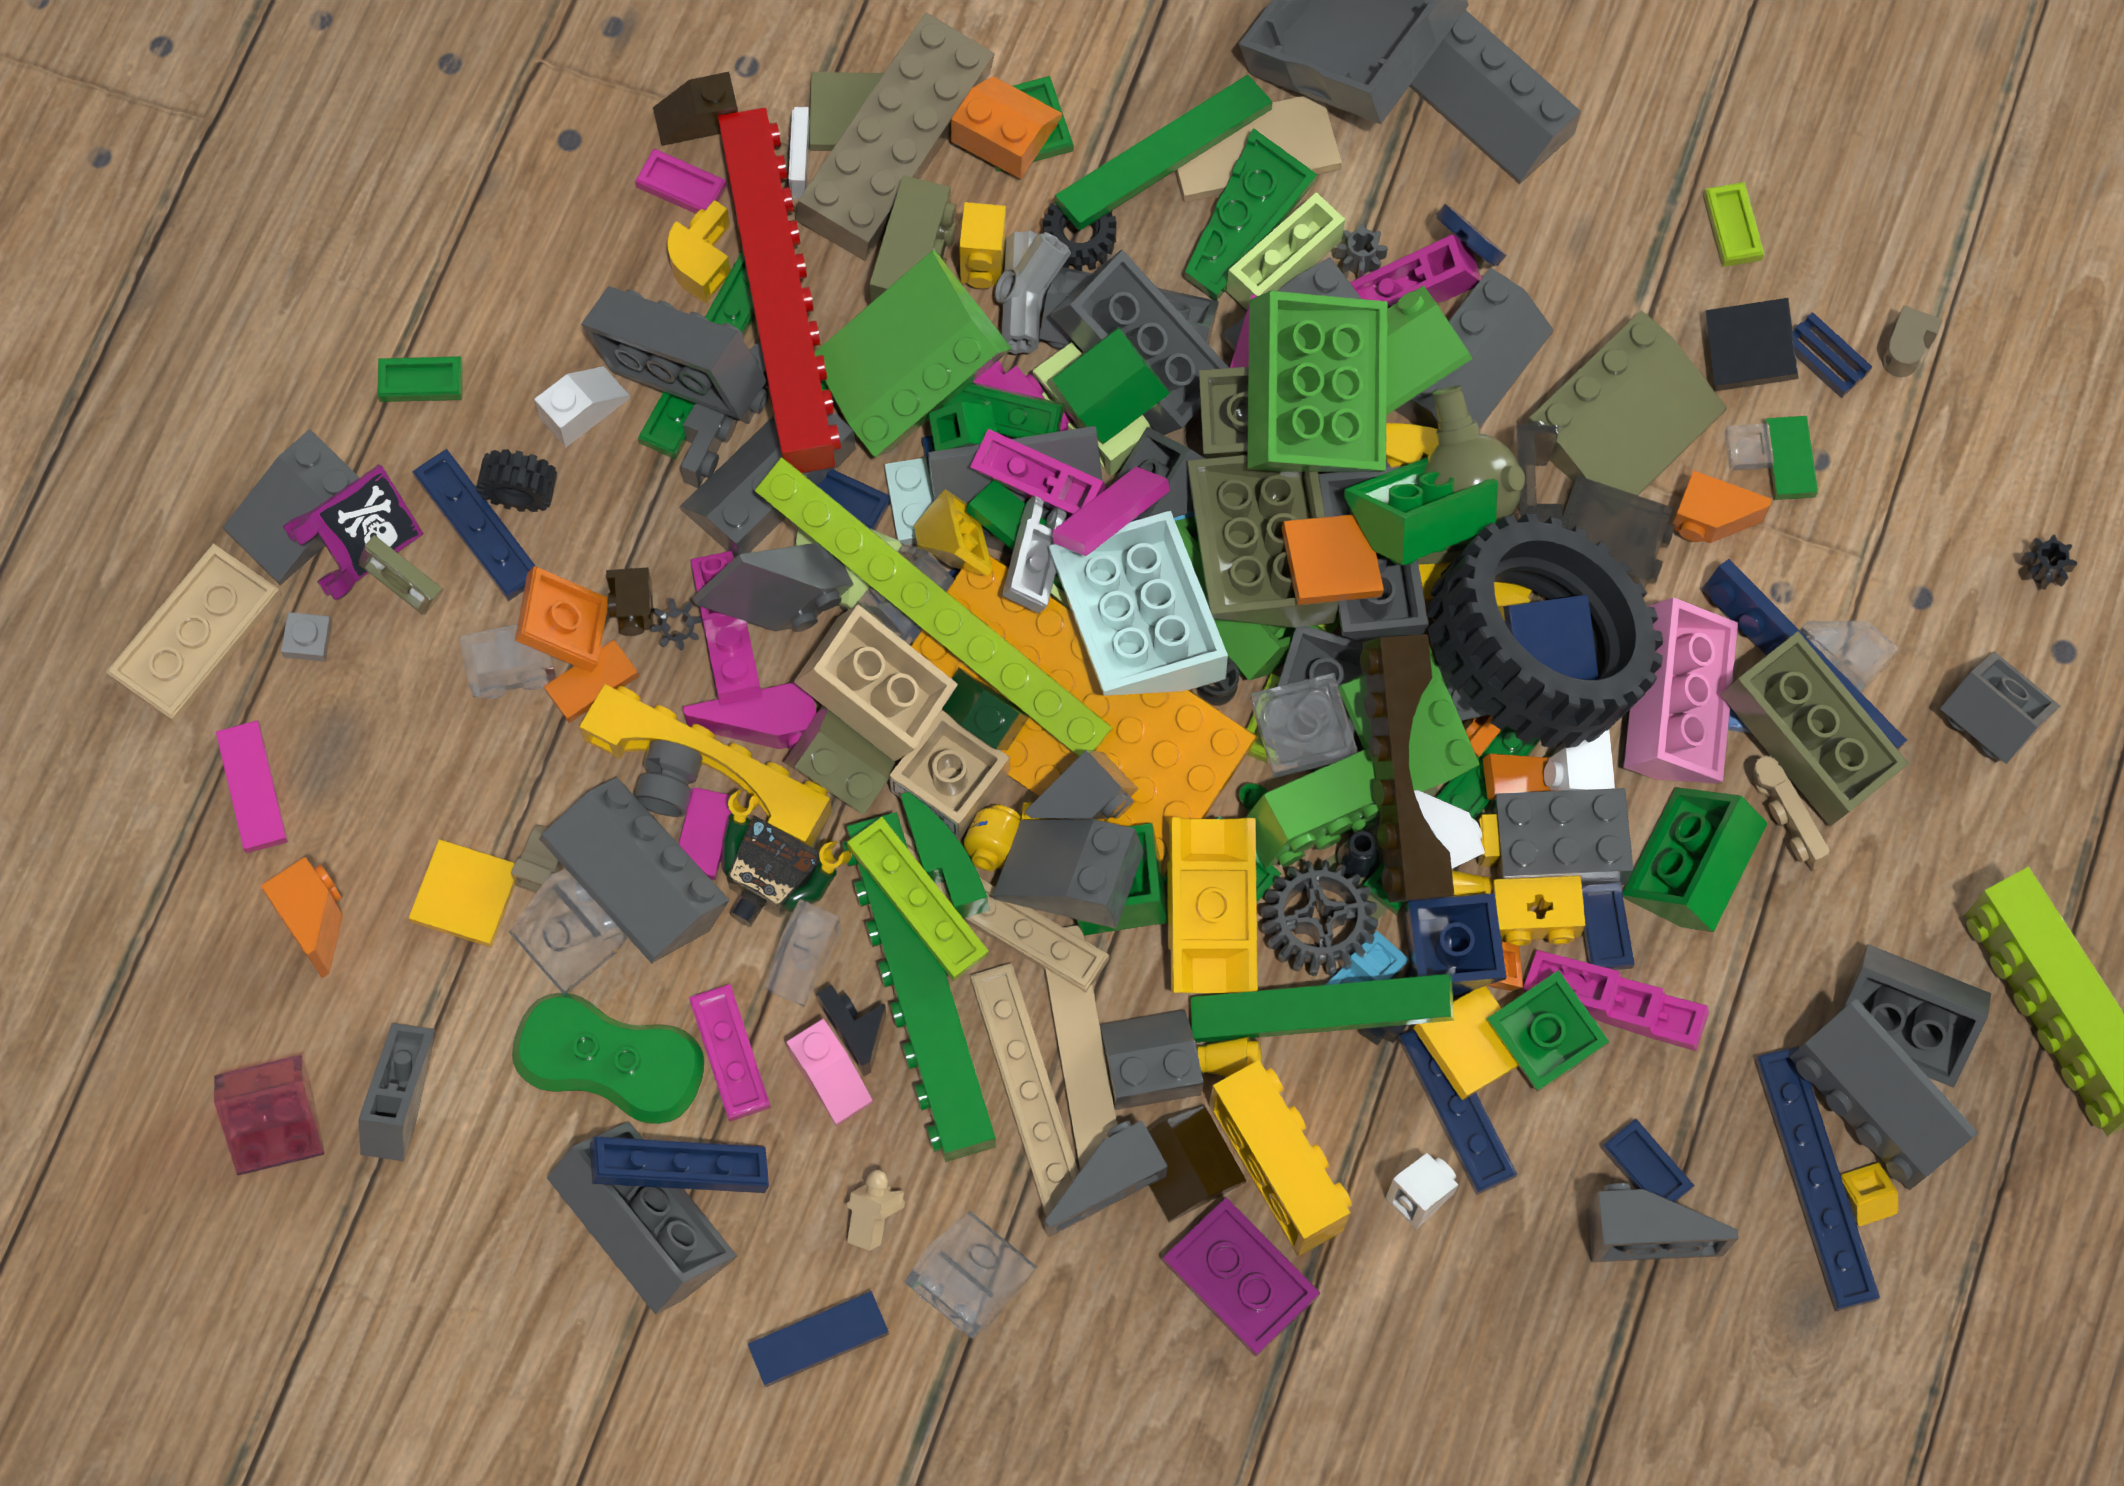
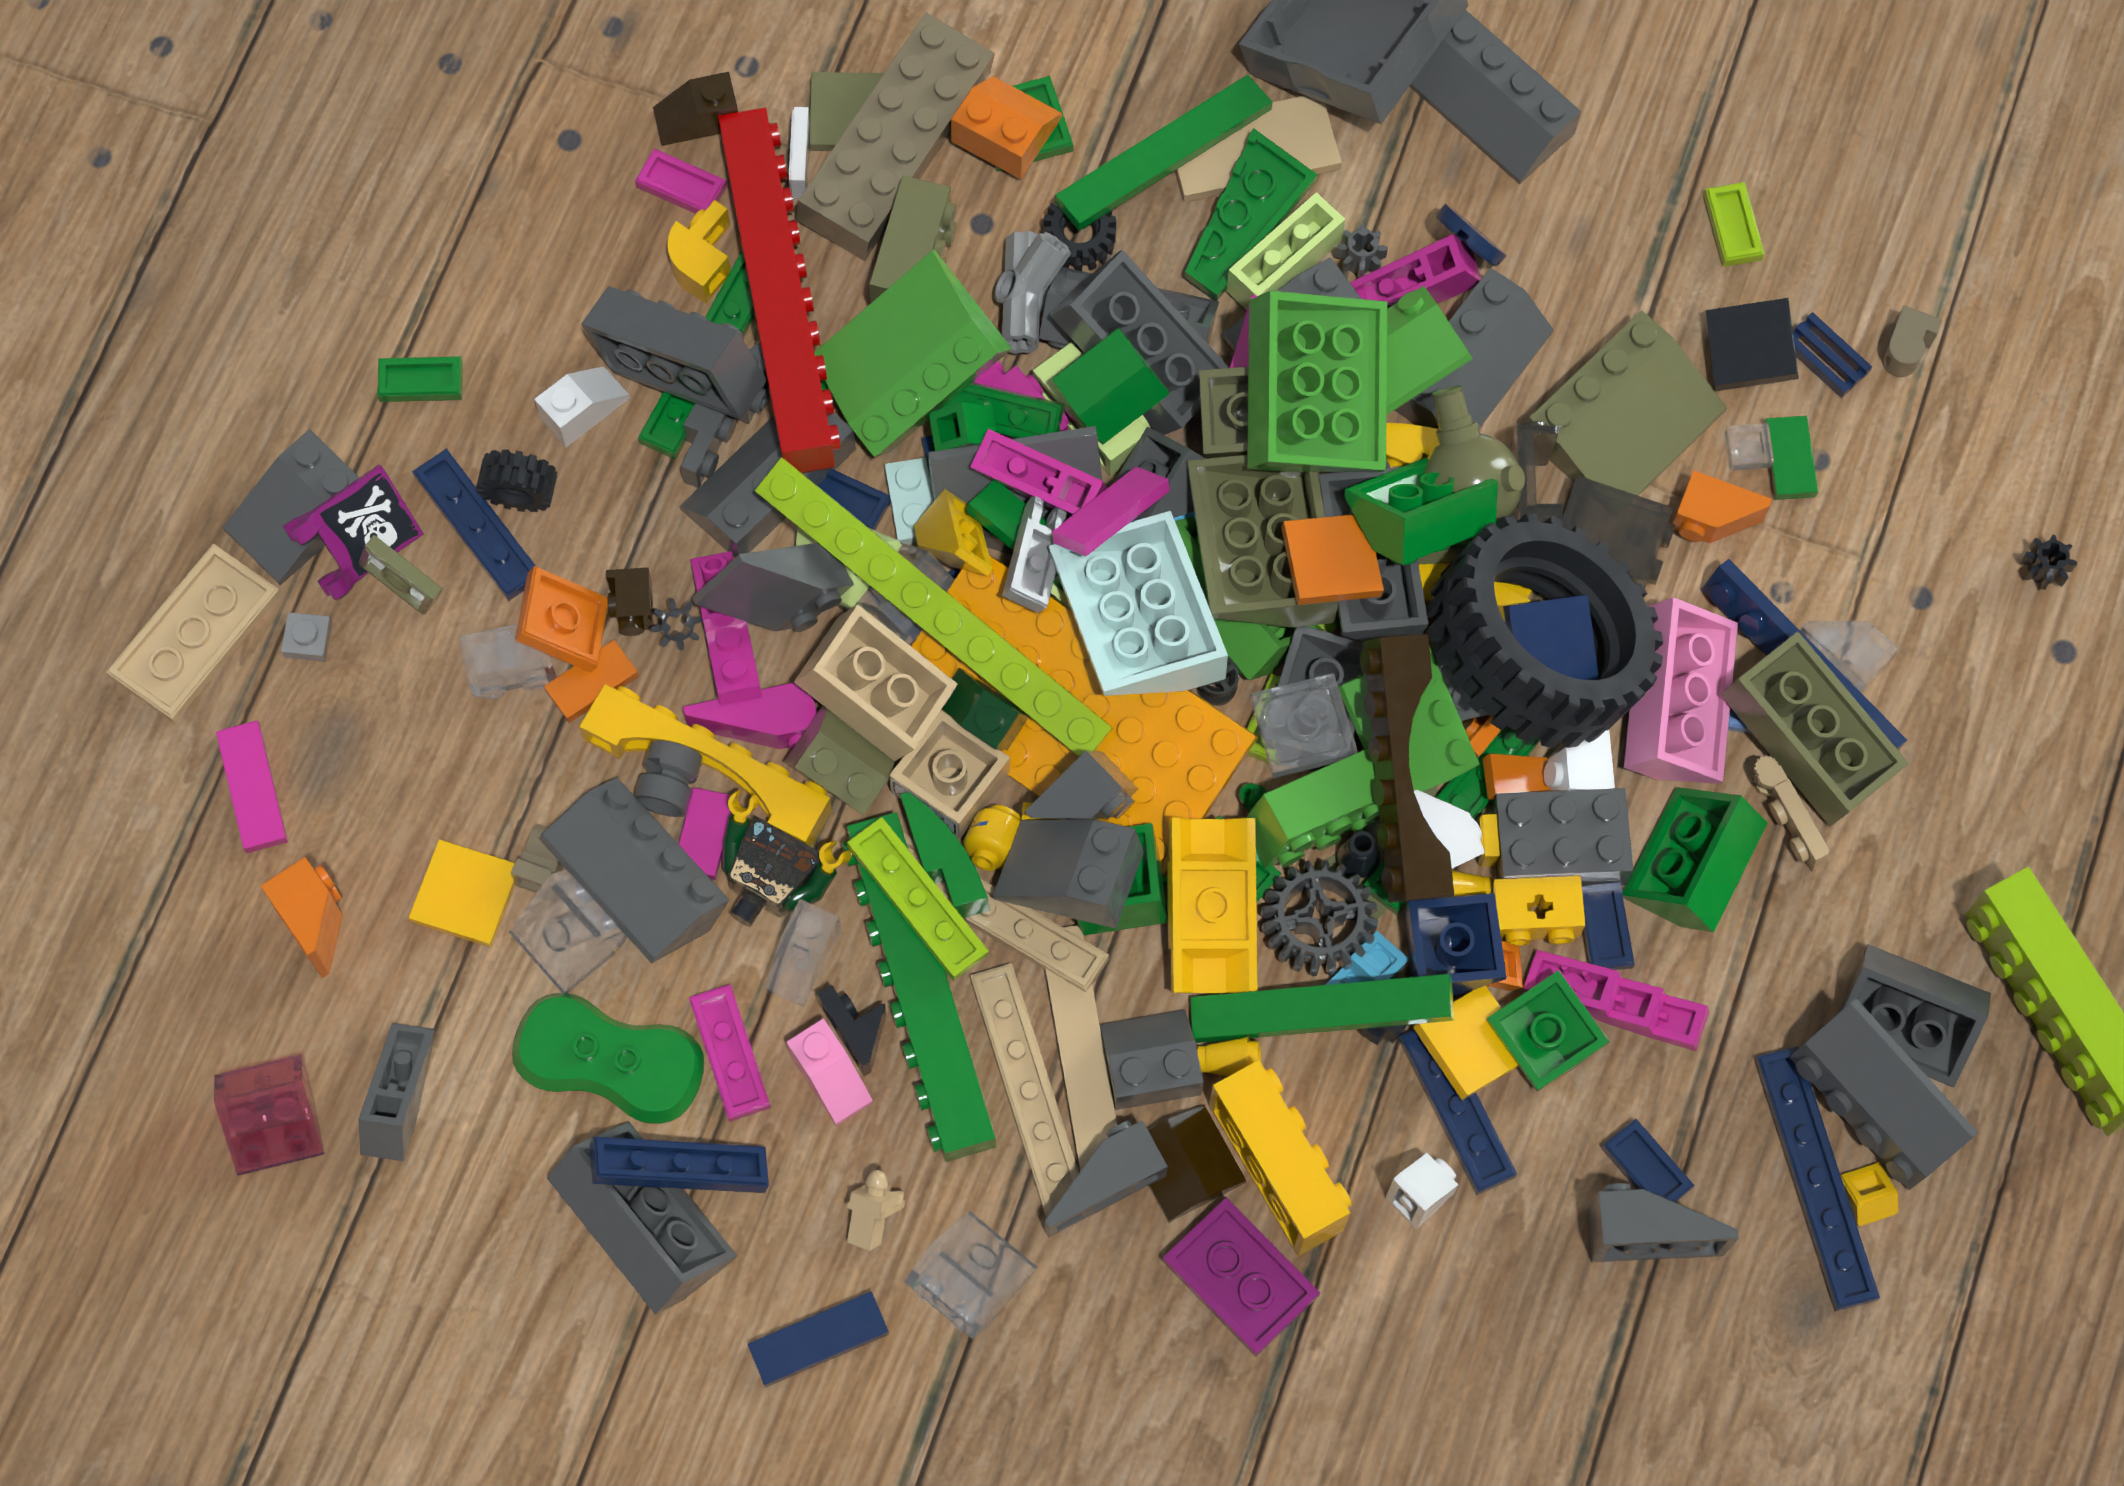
(982, 244): yellow brick -> none
(1999, 707): dark grey slope -> none

